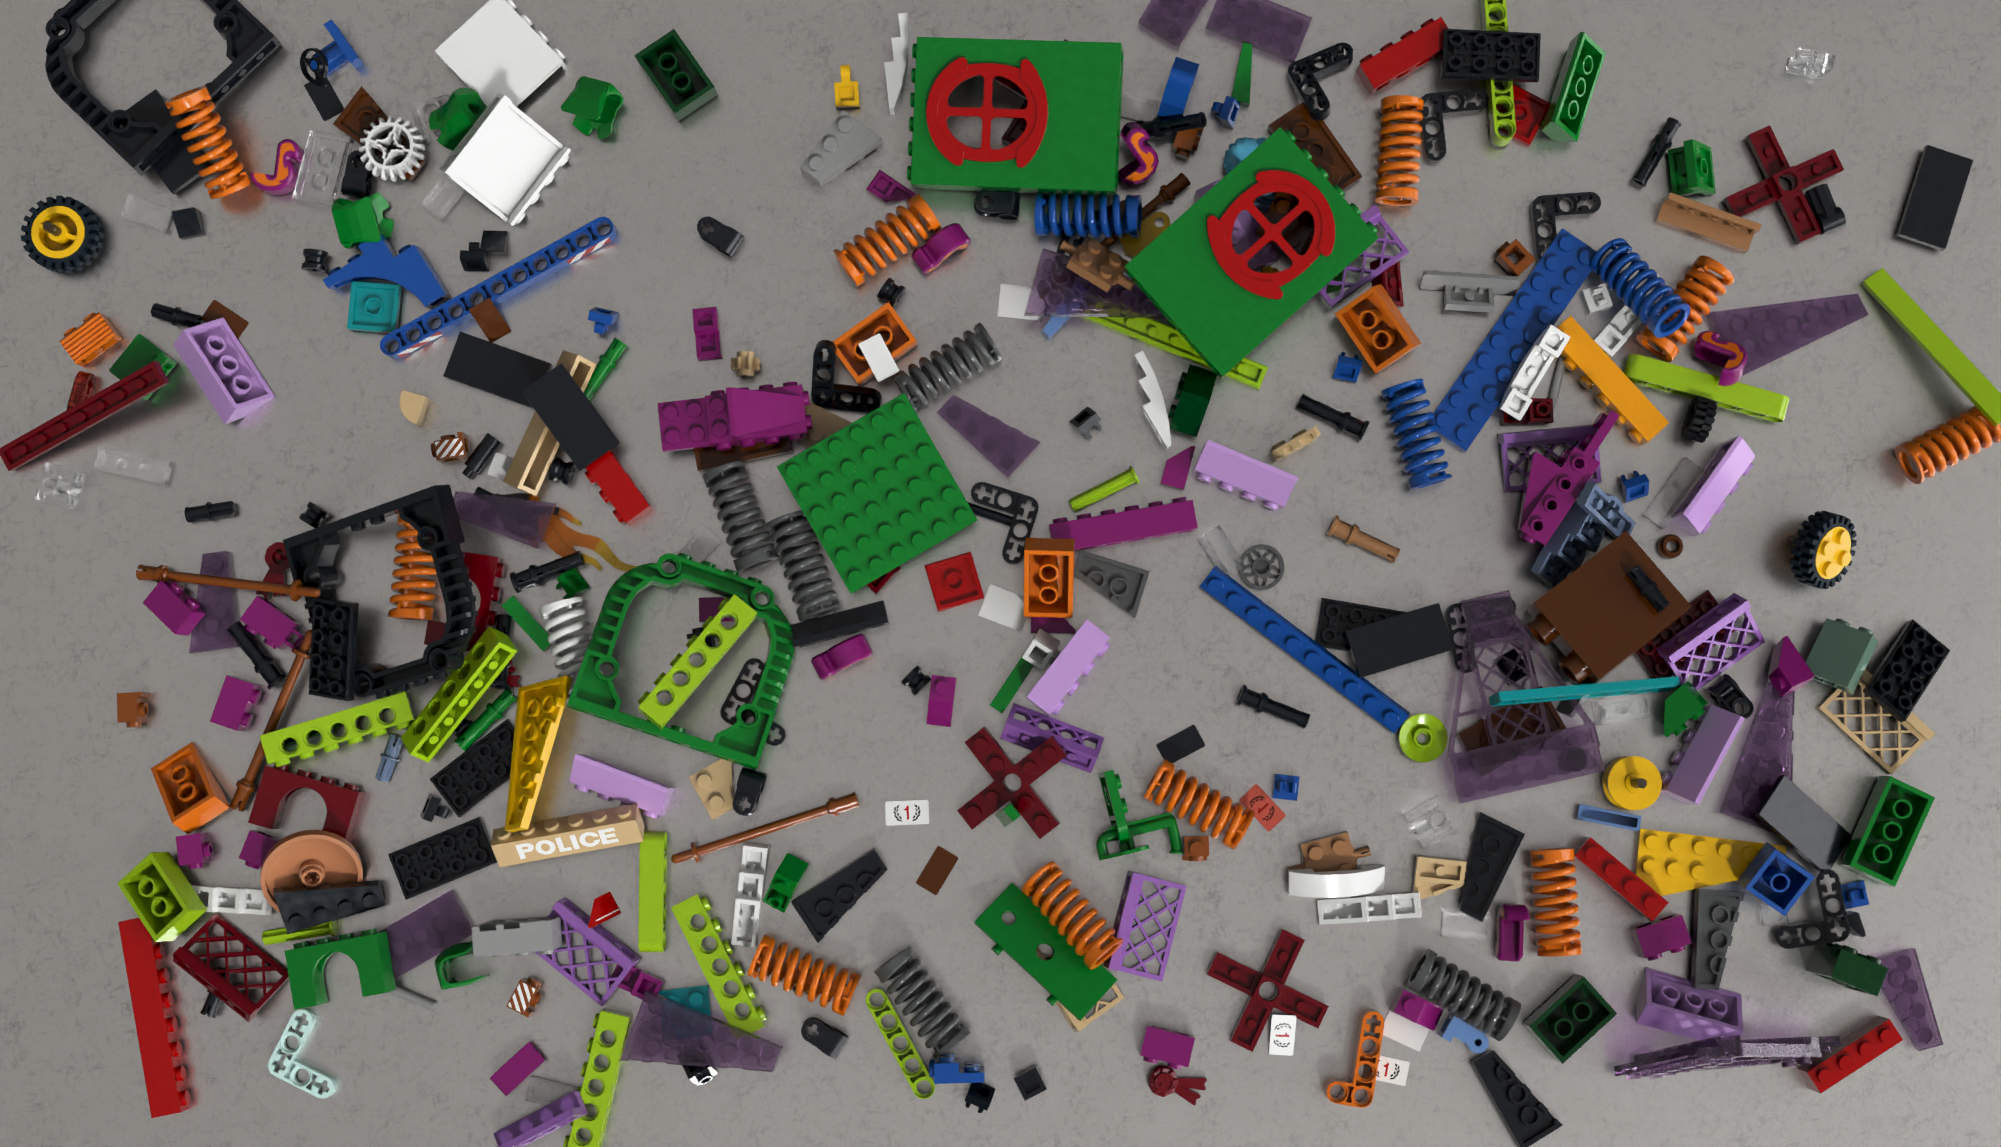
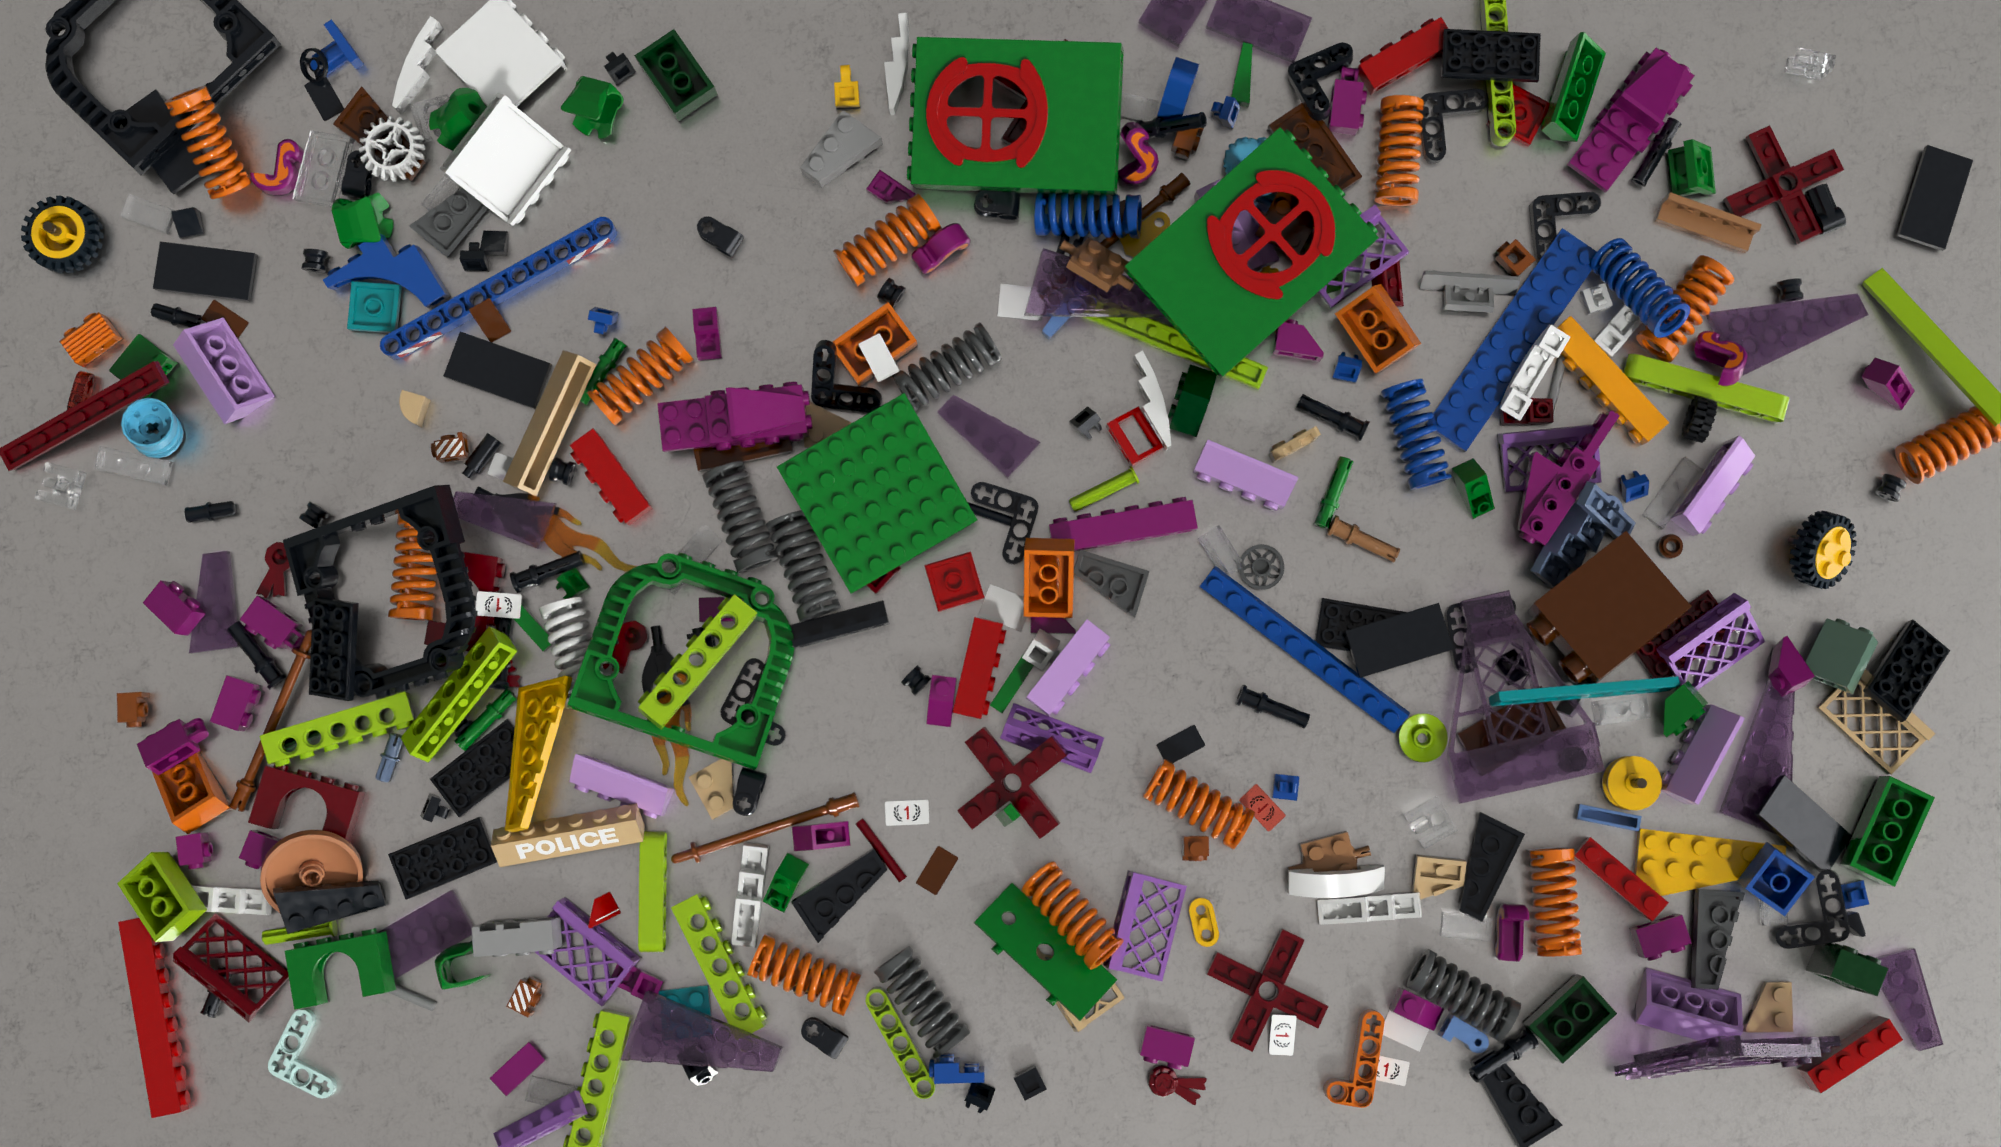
(143, 418): none -> medium azure wheel
(163, 573): dark orange bar -> none
(172, 744): none -> magenta brick
(205, 271): none -> black tile
(413, 75): none -> white slope
(450, 221): none -> dark grey wing
(498, 604): none -> white sticker
(570, 417): black tile -> none
(618, 67): none -> black tile
(631, 637): none -> dark red piece
(659, 662): none -> piece
(668, 343): none -> orange piece
(745, 364): tan gear -> none
(821, 836): none -> magenta slope
(841, 656): magenta animal -> none
(881, 850): none -> dark red bar
(978, 668): none -> red brick
(1123, 442): none -> red tile
(1123, 831): green plate -> none
(1177, 469): magenta tile -> none
(1203, 921): none -> yellow plate
(1296, 342): none -> magenta slope
(1332, 496): none -> green pin
(1346, 103): none -> magenta brick
(1473, 487): none -> green slope
(1512, 1050): none -> black pin
(1632, 118): none -> magenta wedge
(1648, 589): black pin -> none
(1730, 696): black piece -> none
(1772, 1009): none -> tan wing
(1790, 290): none -> black wheel
(1888, 382): none -> magenta slope
(1891, 487): none -> black wheel

